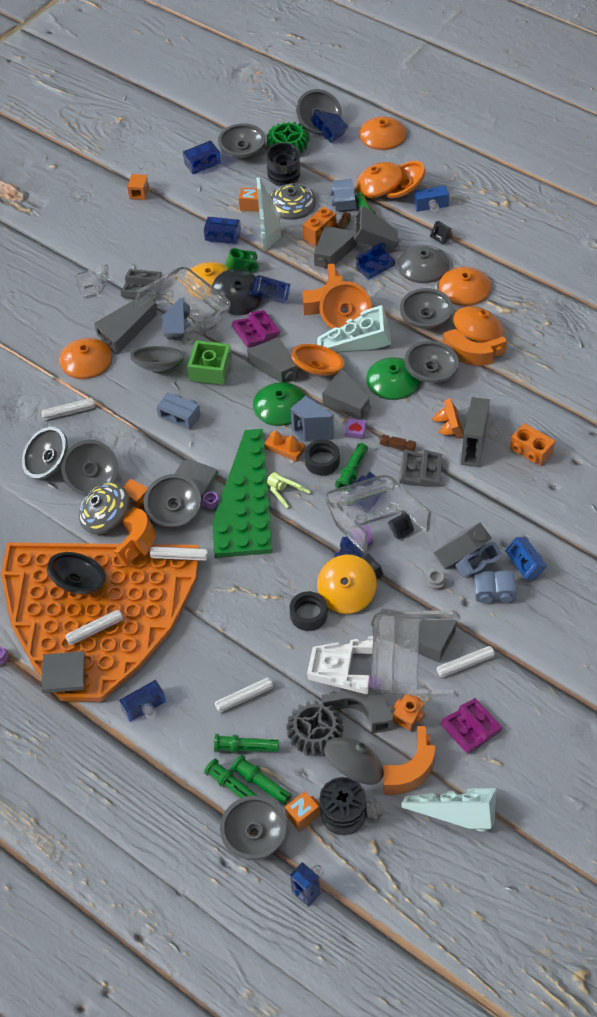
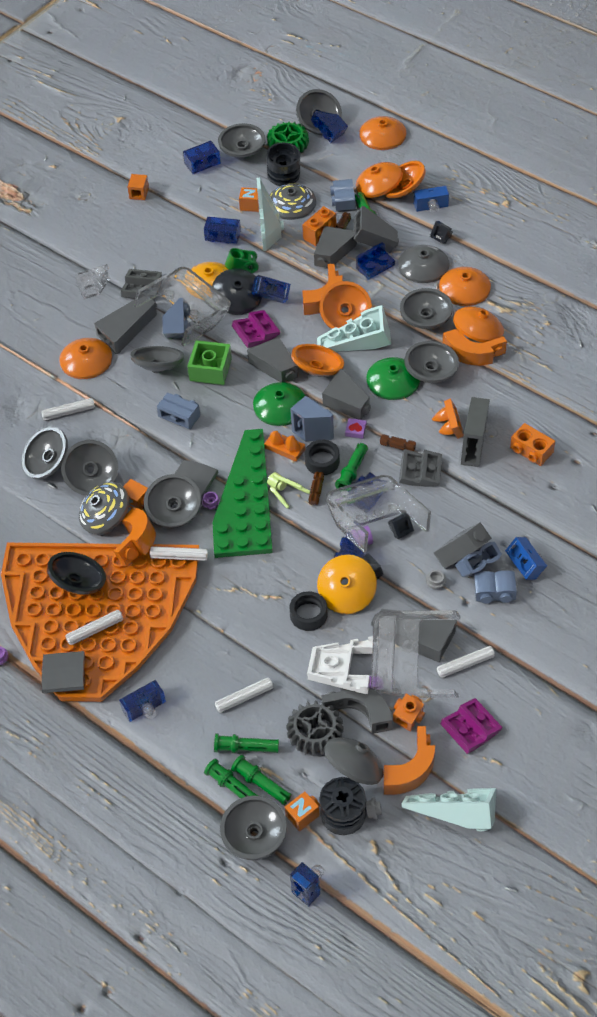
(316, 488): none -> reddish brown axle

